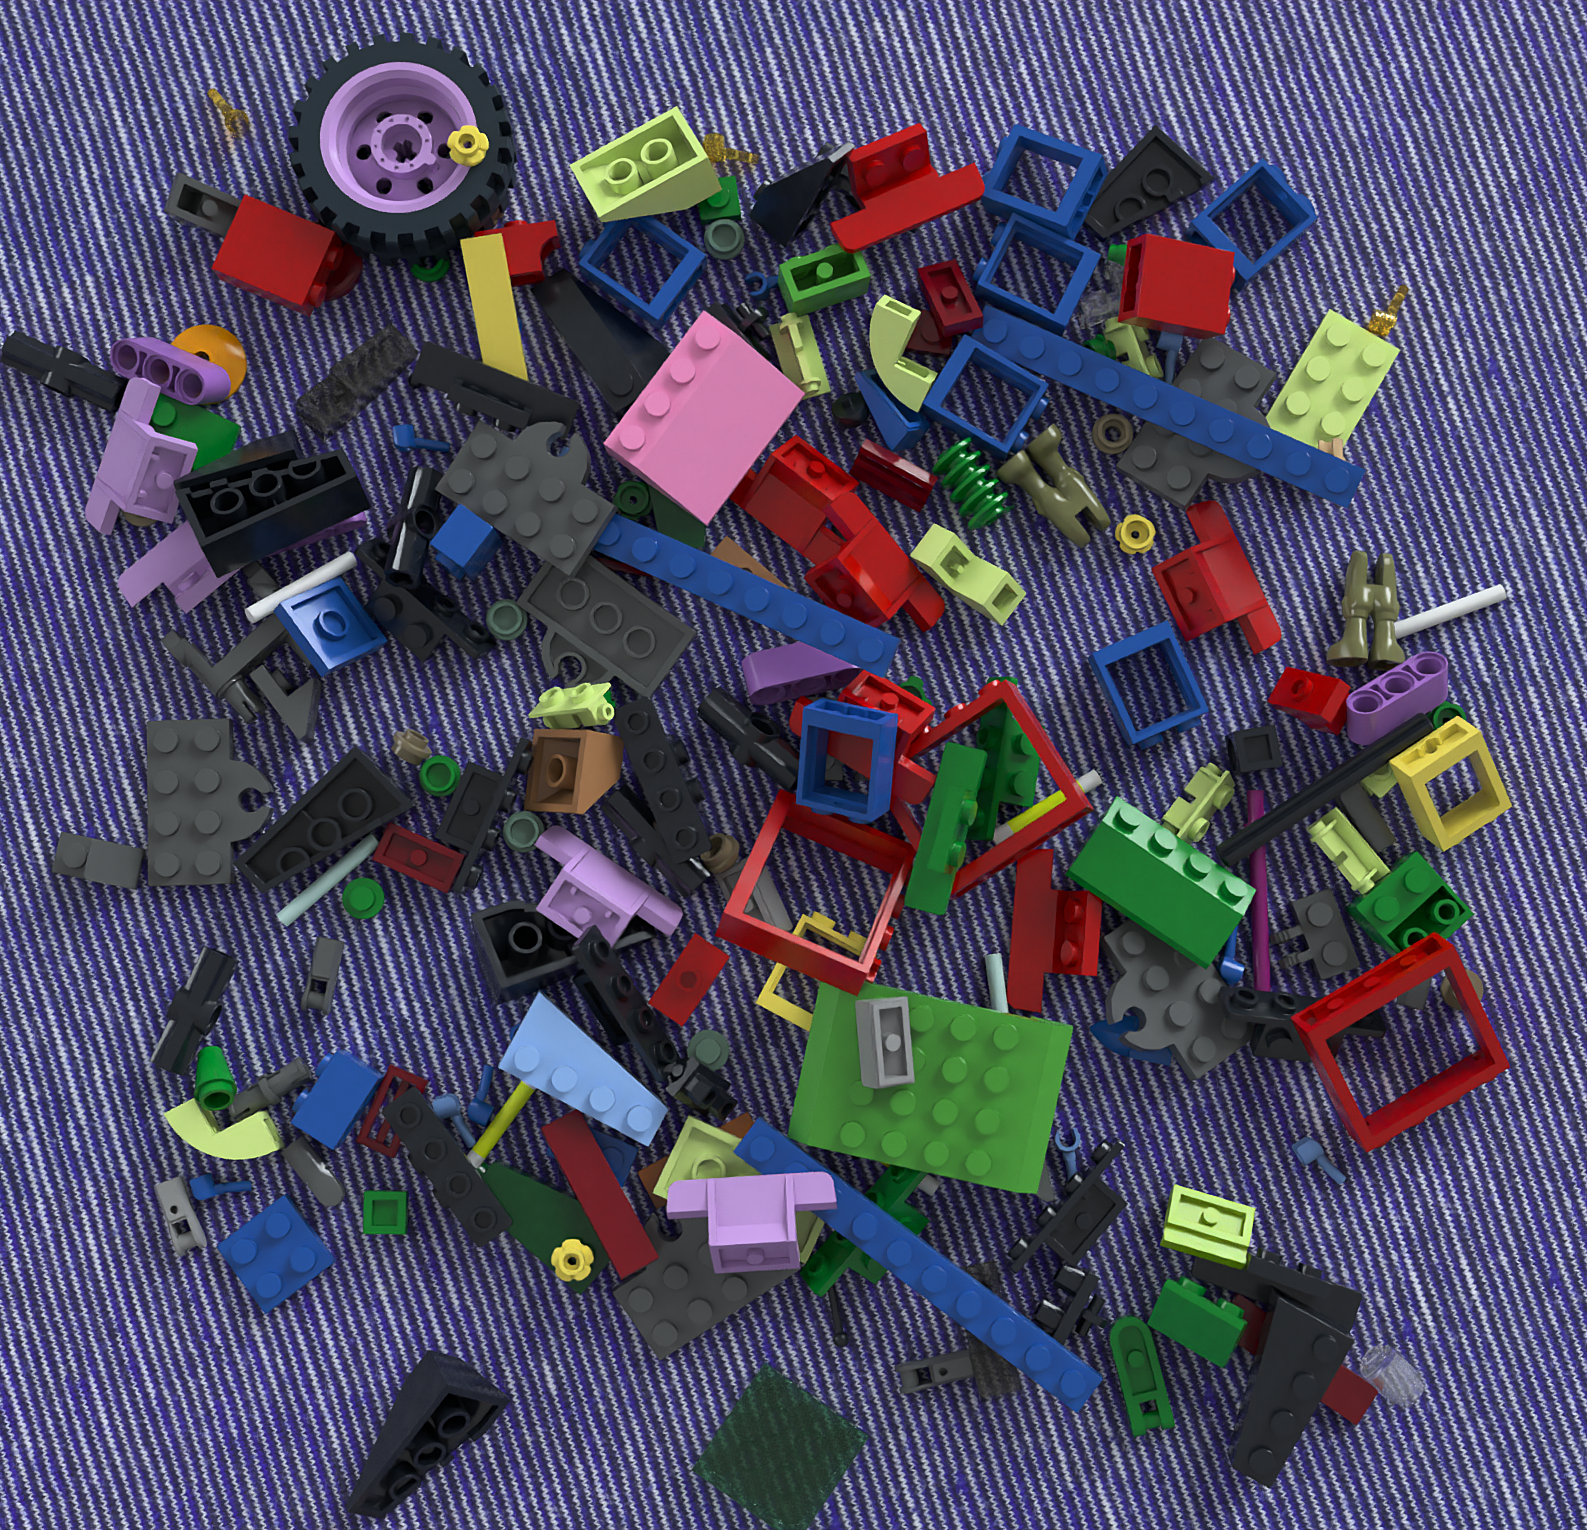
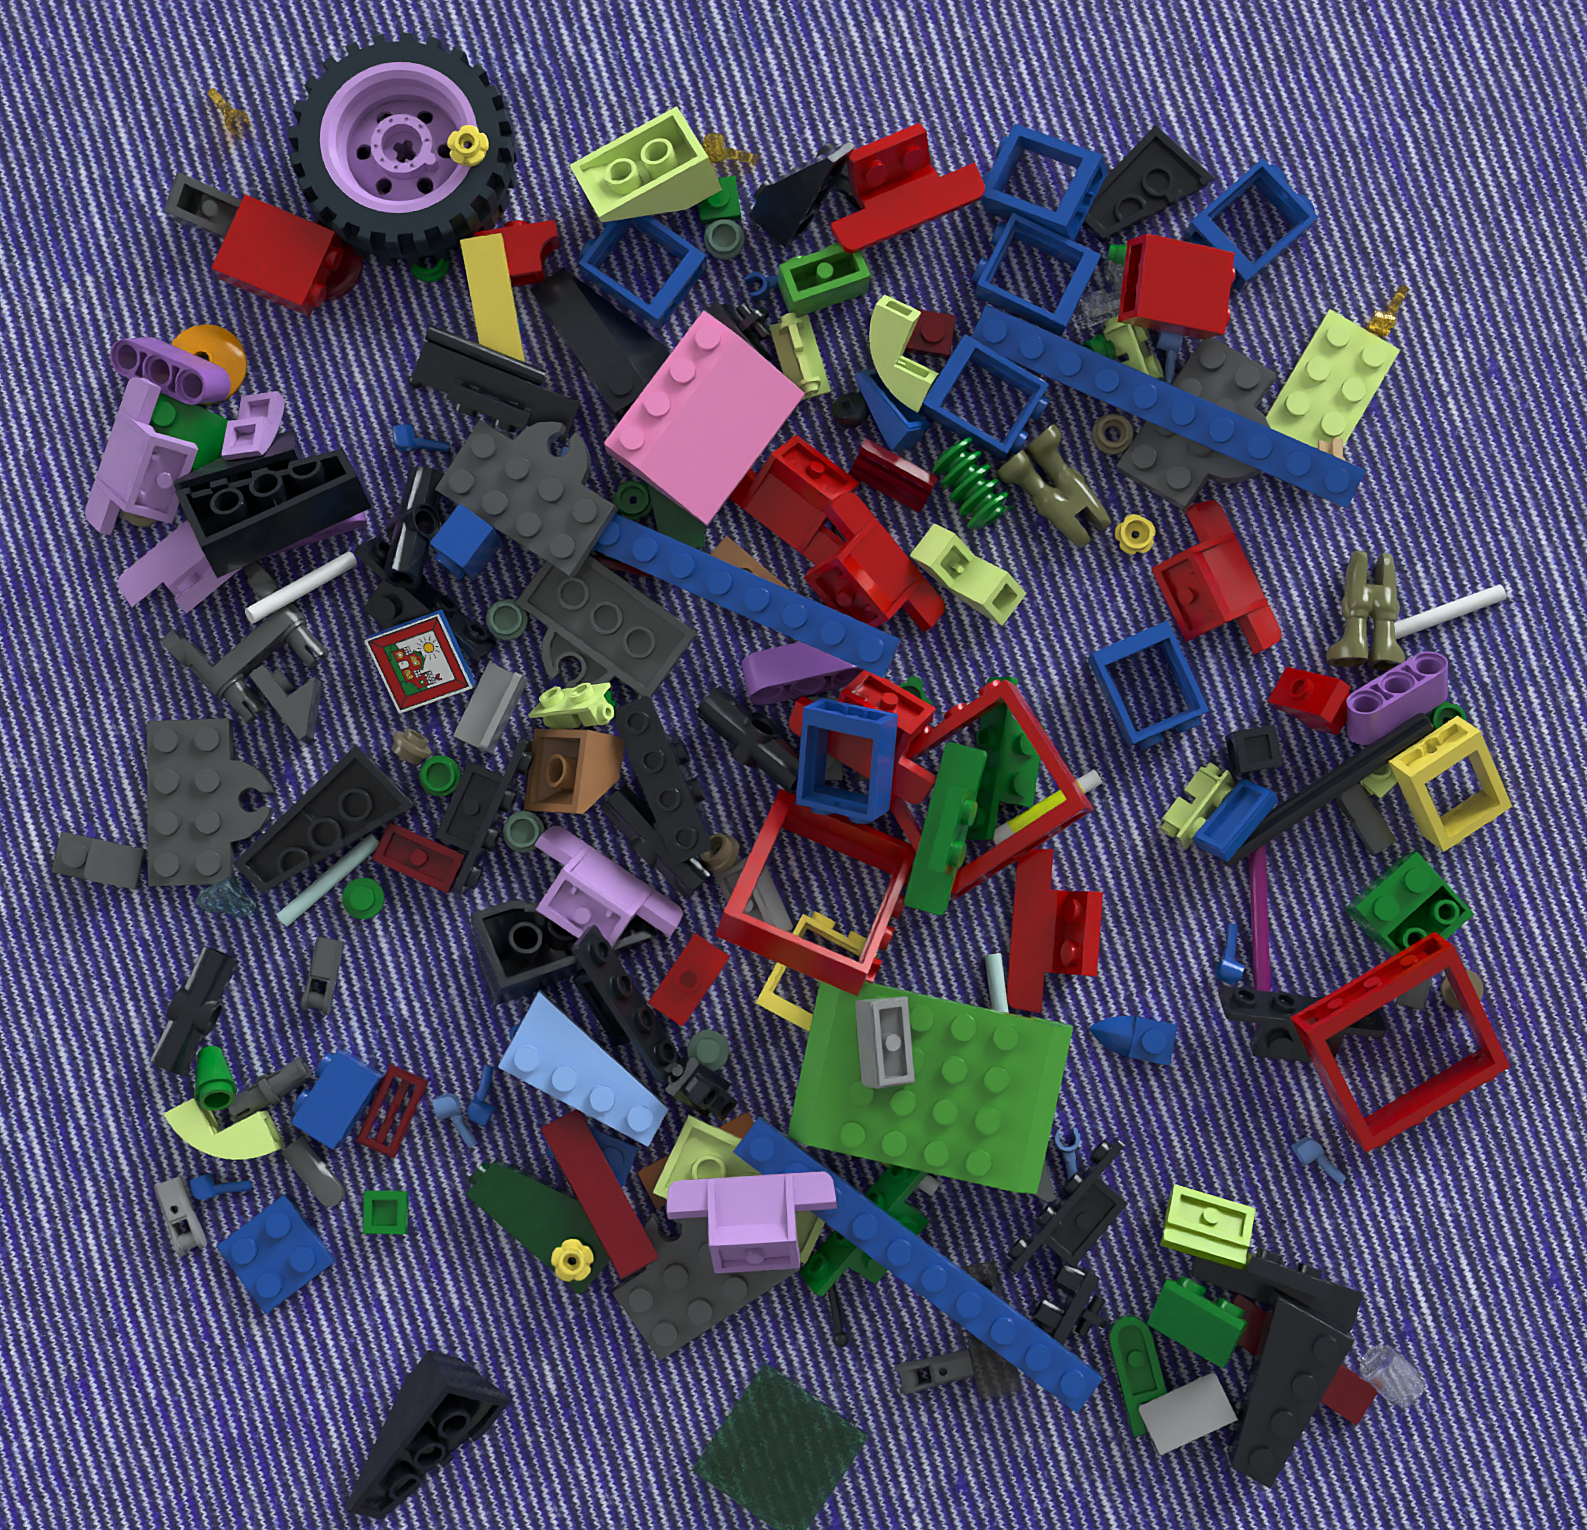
(63, 371): black piece -> none
(226, 898): none -> clear light blue tile
(255, 427): none -> lavender slope
(330, 626): blue plate -> none
(355, 382): clear smoke slope -> none
(420, 661): none -> tile
(447, 1167): black bracket -> none
(485, 355): none -> black bar
(490, 708): none -> light grey panel
(500, 1123): neon yellow bar -> none
(949, 298): dark red plate -> none
(1161, 882): green slope -> none
(1172, 1000): dark grey plate -> none
(1187, 1413): none -> light grey panel
(1235, 819): none -> blue tile
(1322, 934): dark grey hinge -> none
(1348, 850): yellowish green hinge -> none

